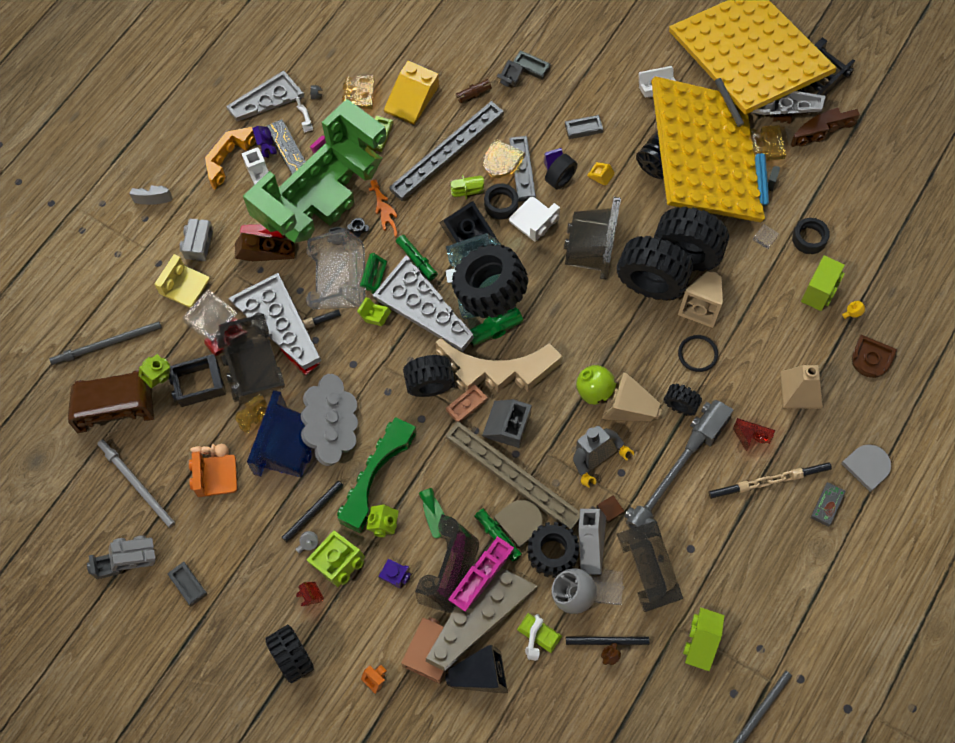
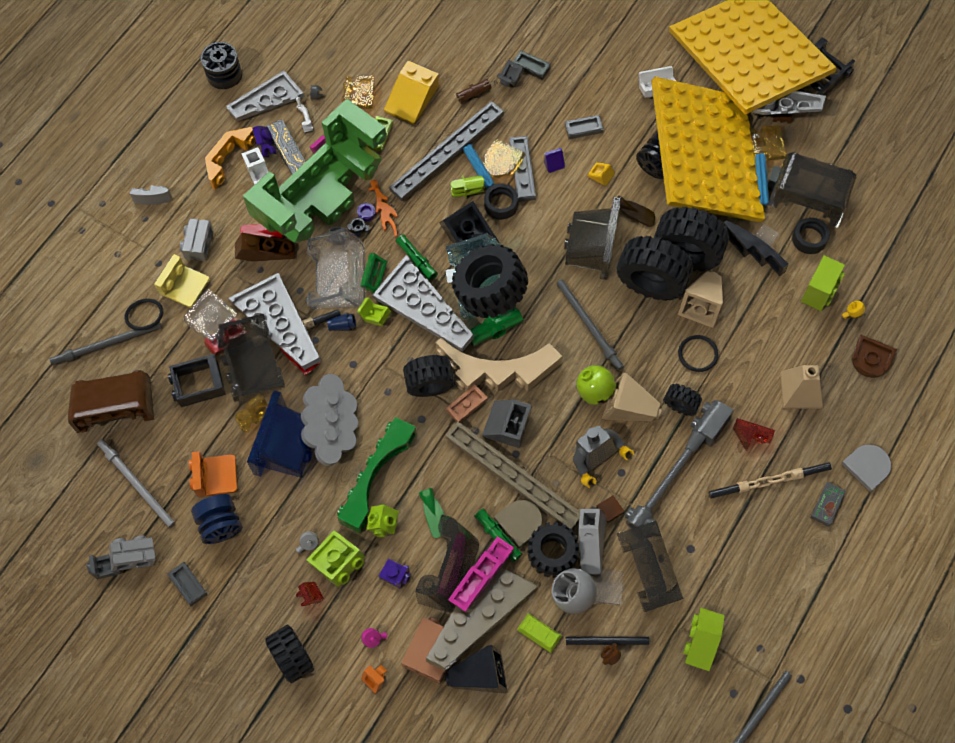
(148, 326): none -> black tyre
(154, 370): lime brick -> none
(216, 519): none -> dark blue wheel
(219, 450): light nougat bar -> none
(221, 65): none -> black wheel
(312, 511): black bar -> none
(342, 323): none -> dark blue cone
(366, 212): none -> tile
(372, 637): none -> dark pink piece
(478, 165): none -> dark azure axle
(531, 652): white piece -> none
(534, 218): white bracket -> none
(561, 171): black tyre -> none
(609, 352): none -> dark grey bar
(637, 212): none -> dark brown piece
(729, 102): dark grey bar -> none
(748, 244): none -> black slope
(814, 186): none -> clear smoke windscreen
(818, 127): reddish brown slope -> none

